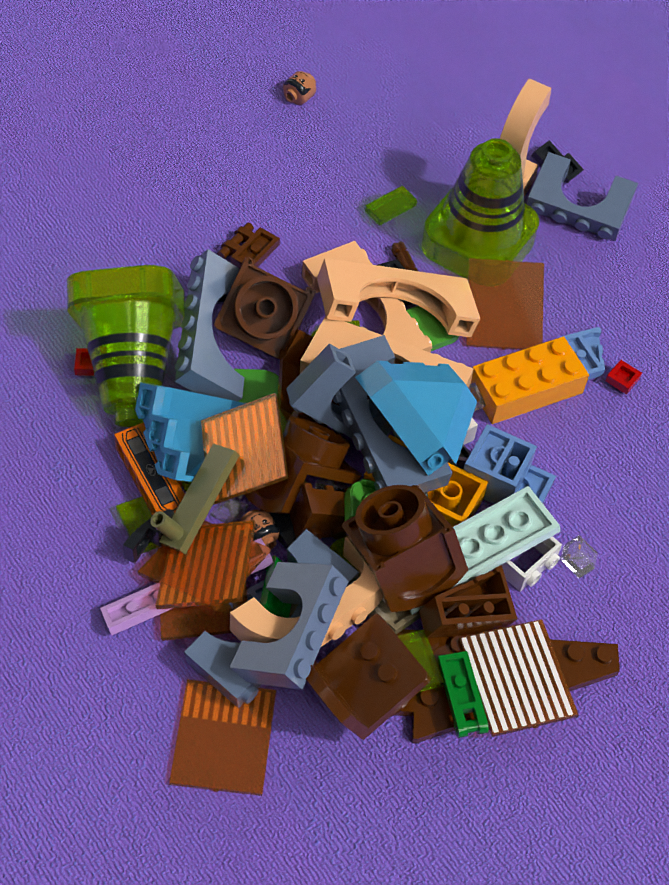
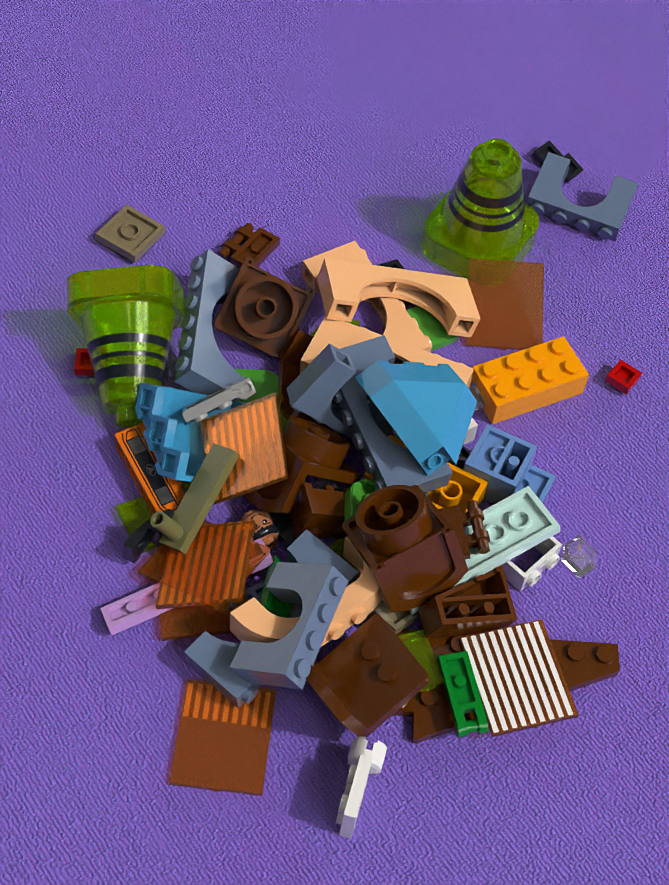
(130, 233): none -> dark tan plate
(221, 399): none -> light grey hinge
(229, 510): clear slope -> none
(299, 87): nougat head -> none
(362, 764): none -> white plate
(391, 205): clear neon green tile -> none
(403, 256): reddish brown axle -> none
(474, 517): none -> reddish brown plate
(521, 123): light nougat arch -> none
(588, 350): medium blue wing -> none

